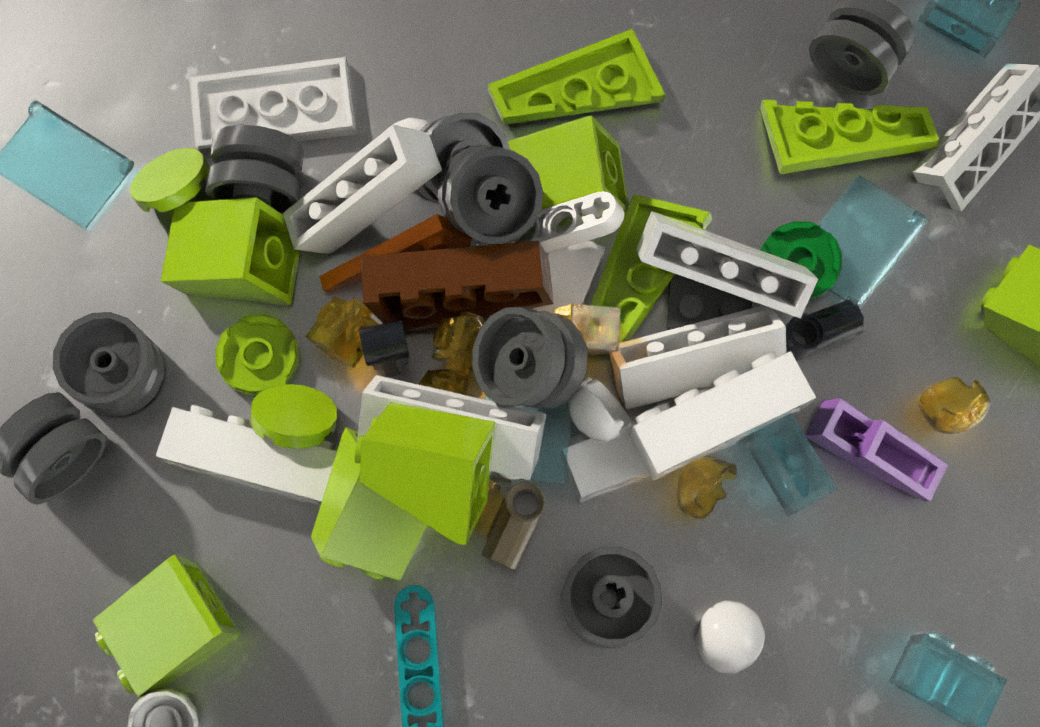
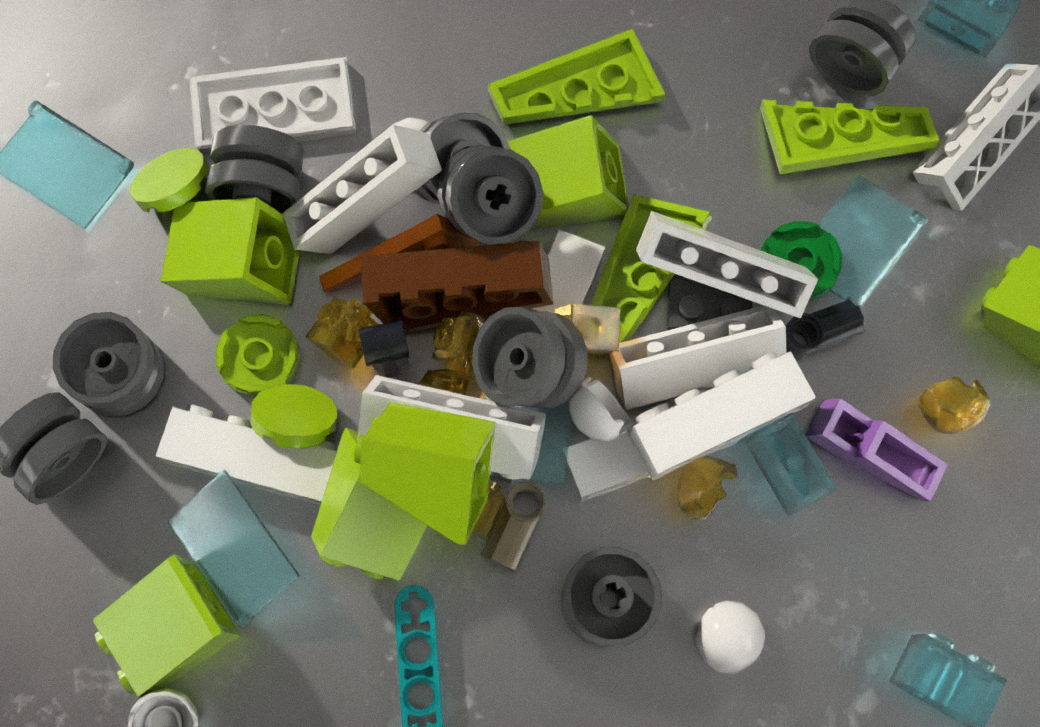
(233, 548): none -> clear light blue piece
(582, 227): white beam -> none

